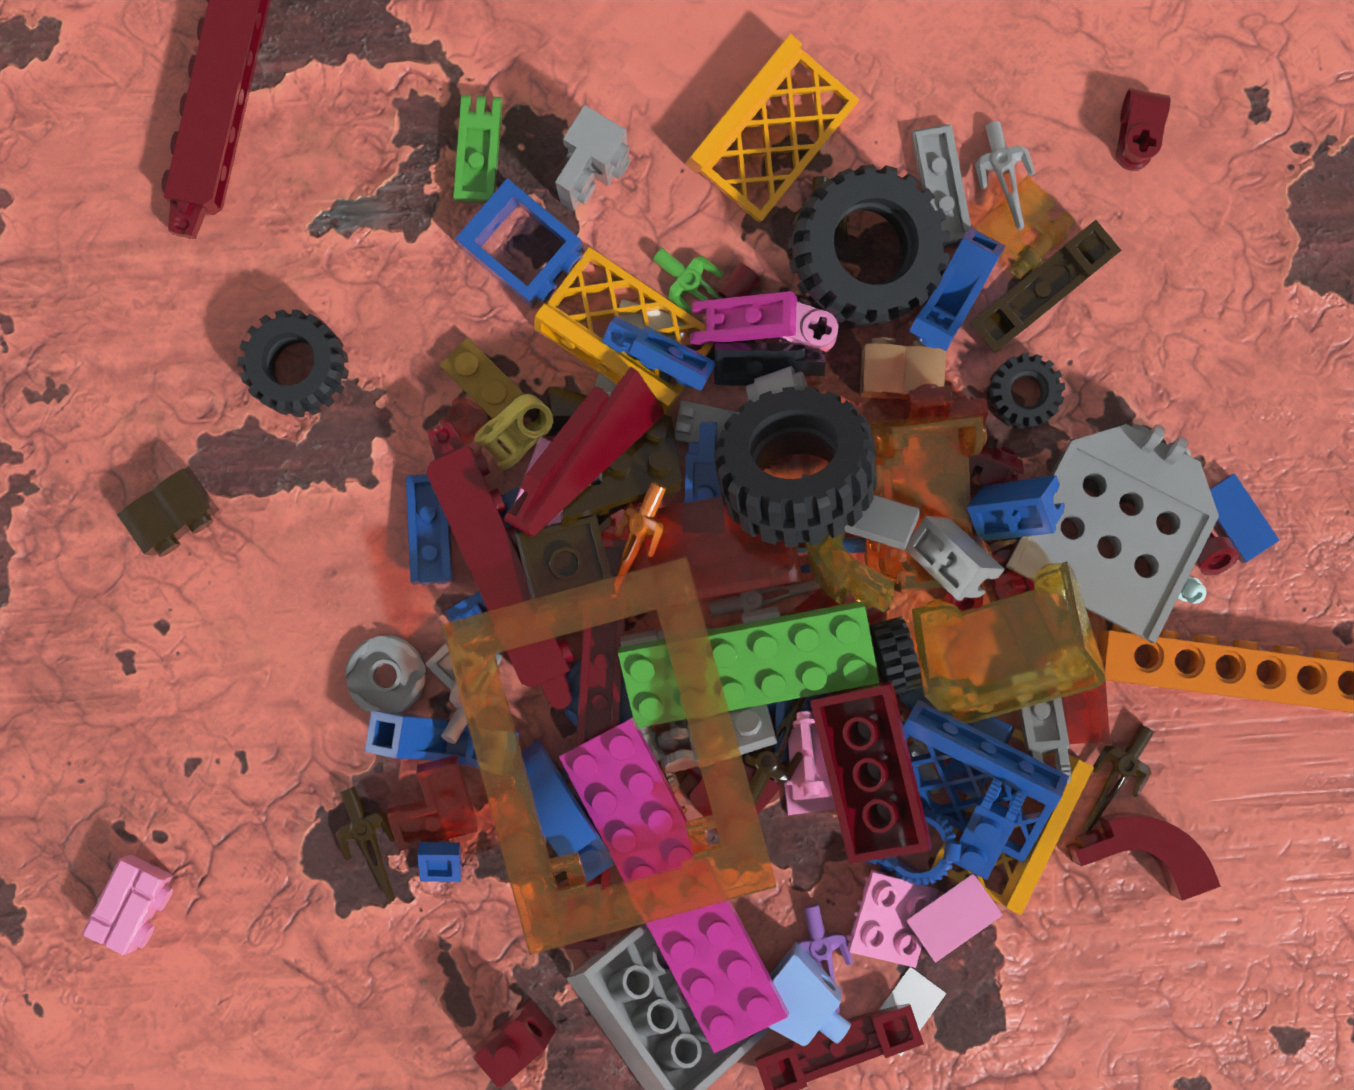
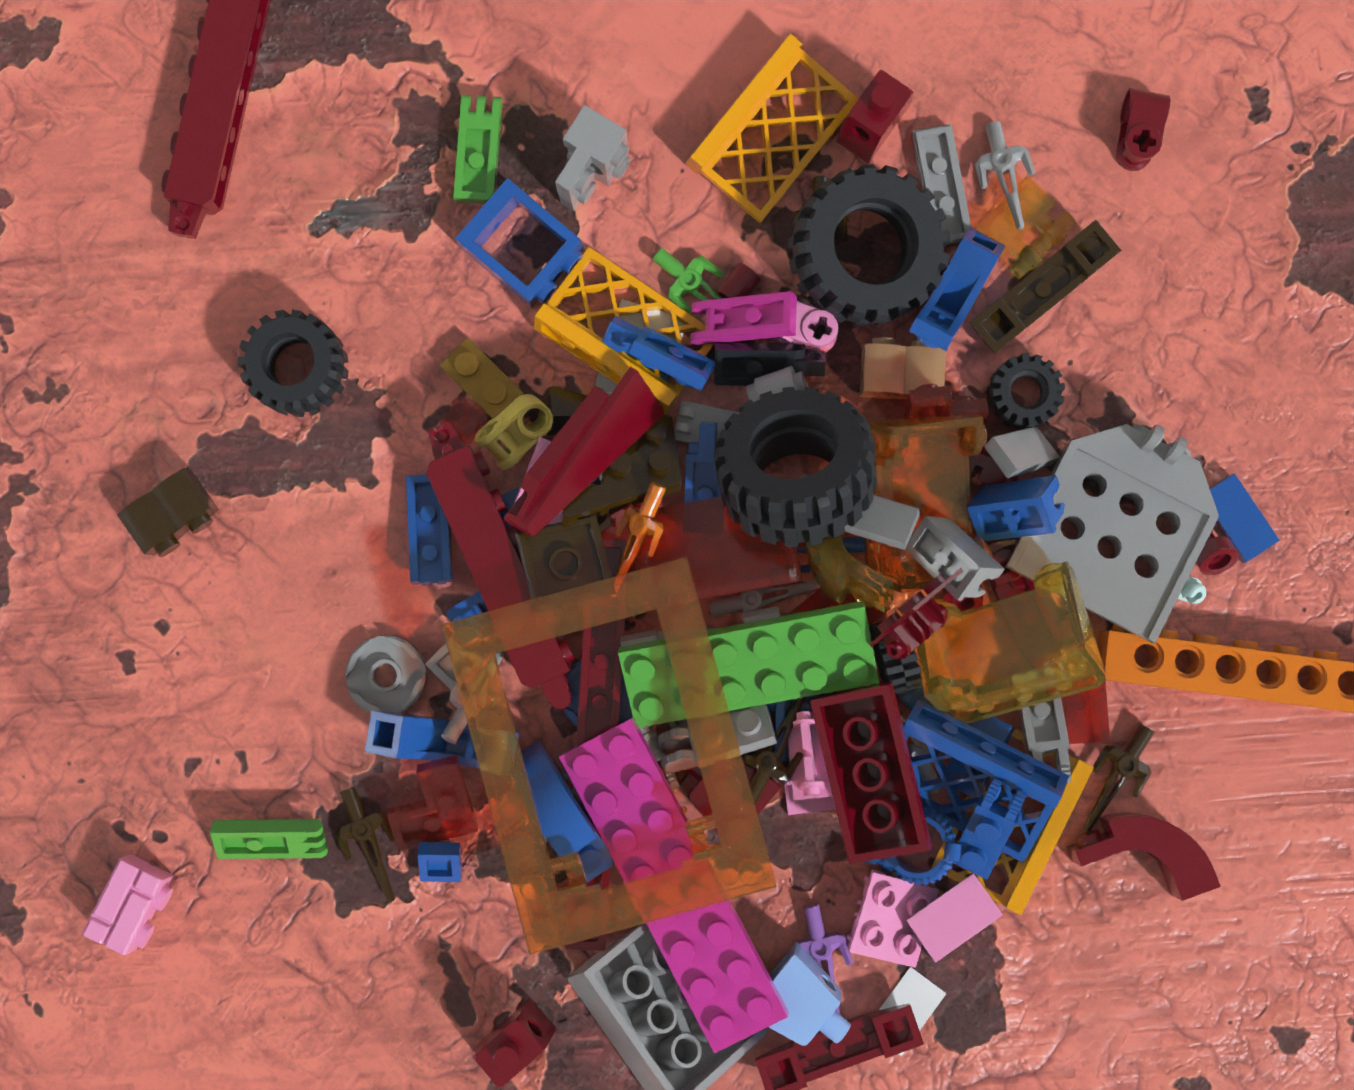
(268, 839): none -> bright green hinge
(876, 113): none -> dark red torso
(919, 620): none -> dark red hinge
(1021, 452): none -> light grey tile

